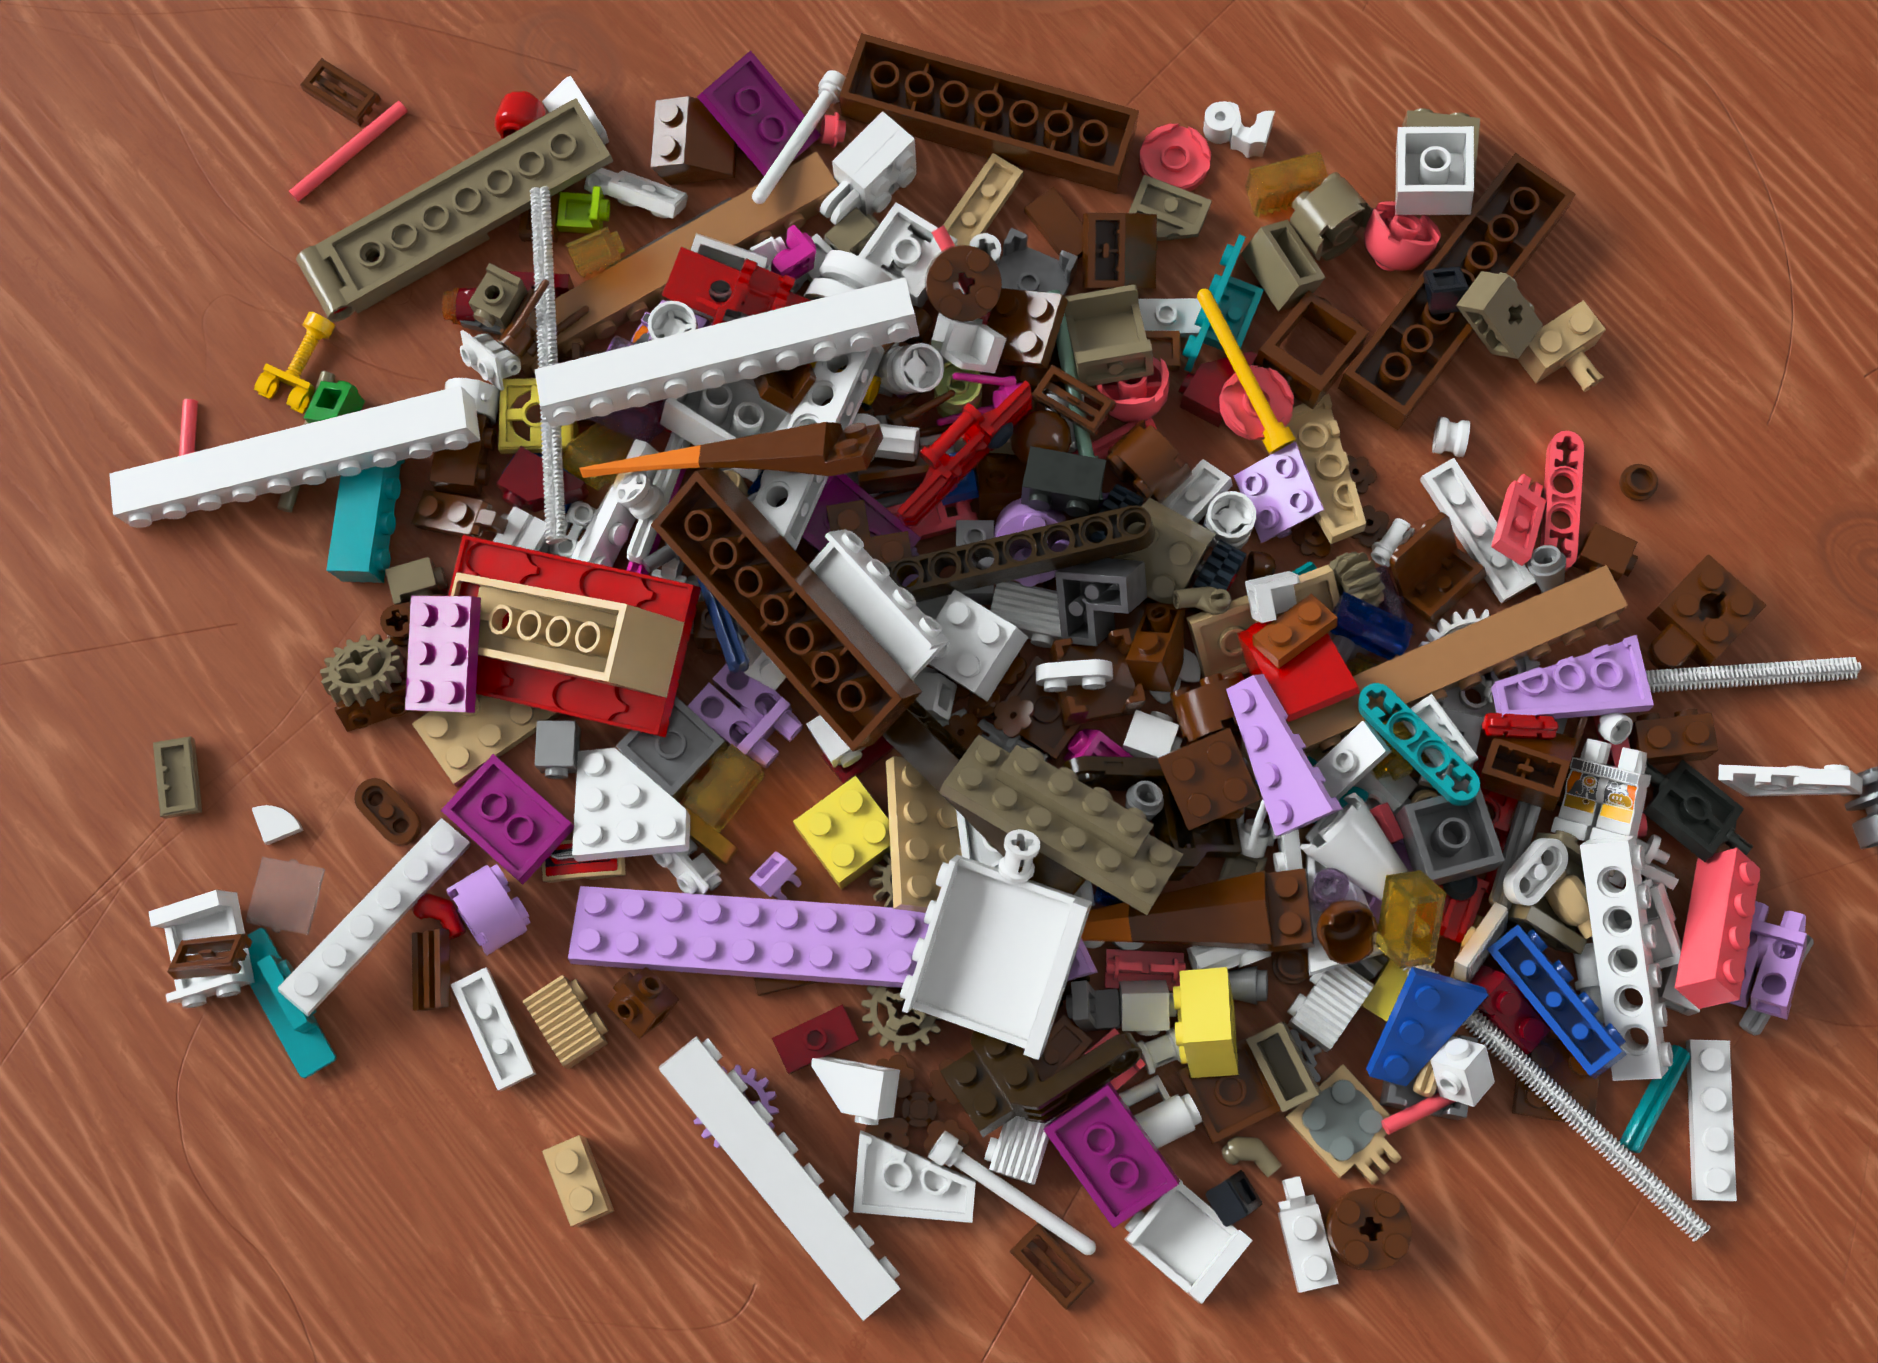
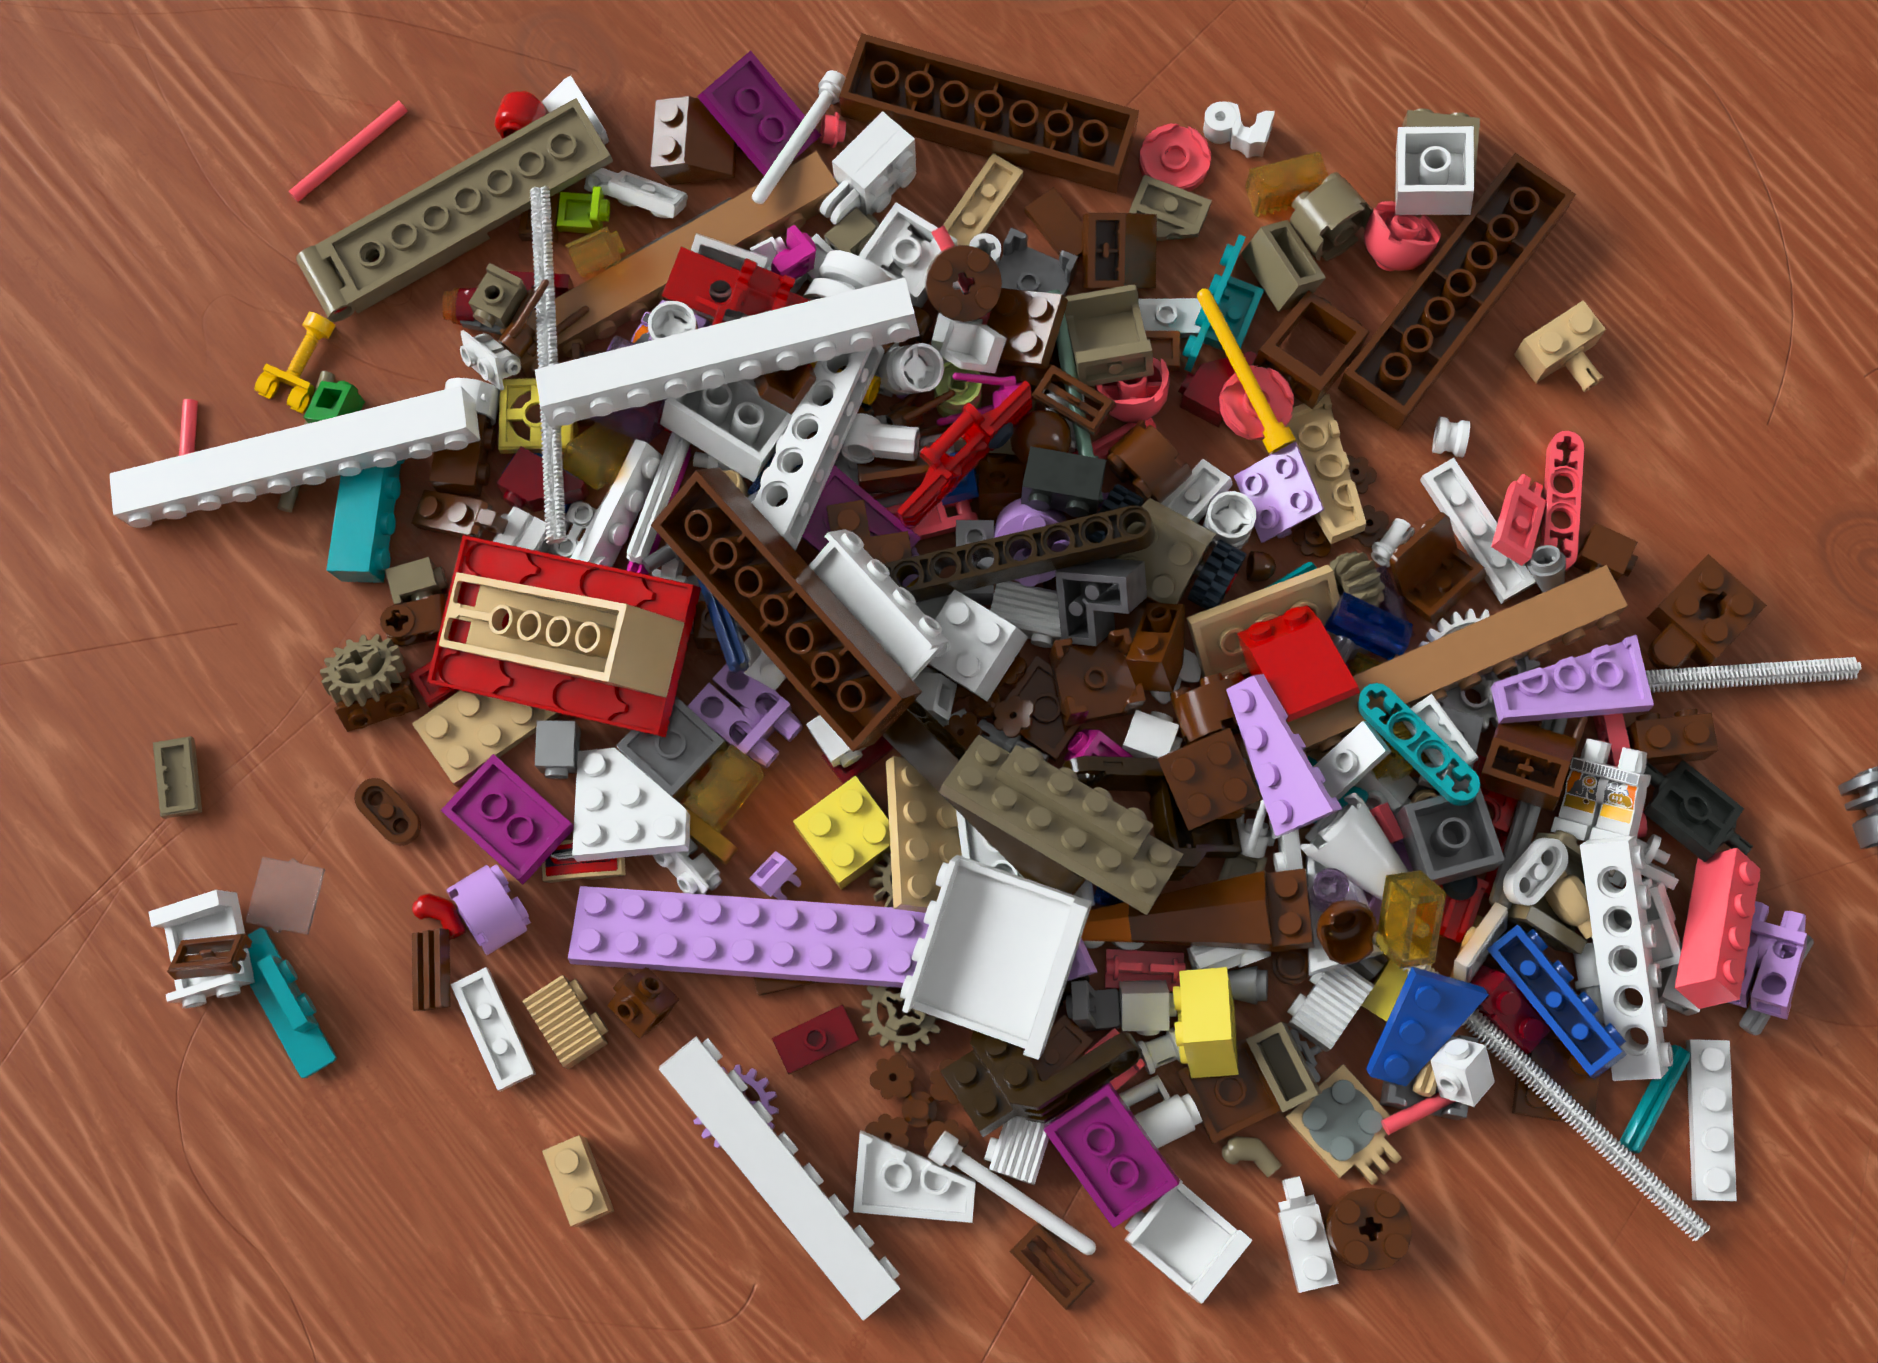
(275, 823): white tile -> none
(362, 107): reddish brown tile -> none
(373, 917): white plate -> none
(443, 653): plate -> none
(639, 495): white wheel -> none
(805, 449): reddish brown plate -> none
(859, 1088): white slope -> none
(1019, 856): white bush -> none
(1088, 673): white plate -> none
(1145, 797): light grey cone -> none
(1204, 598): dark tan arm -> none
(1233, 1198): black slope -> none
(1271, 595): white panel -> none
(1294, 630): dark orange plate -> none
(1444, 289): black slope -> none
(1500, 314): dark tan brick -> none
(1520, 726): red axle -> none
(1615, 727): white hinge -> none
(1638, 482): reddish brown plate -> none
(1790, 780): white wing -> none

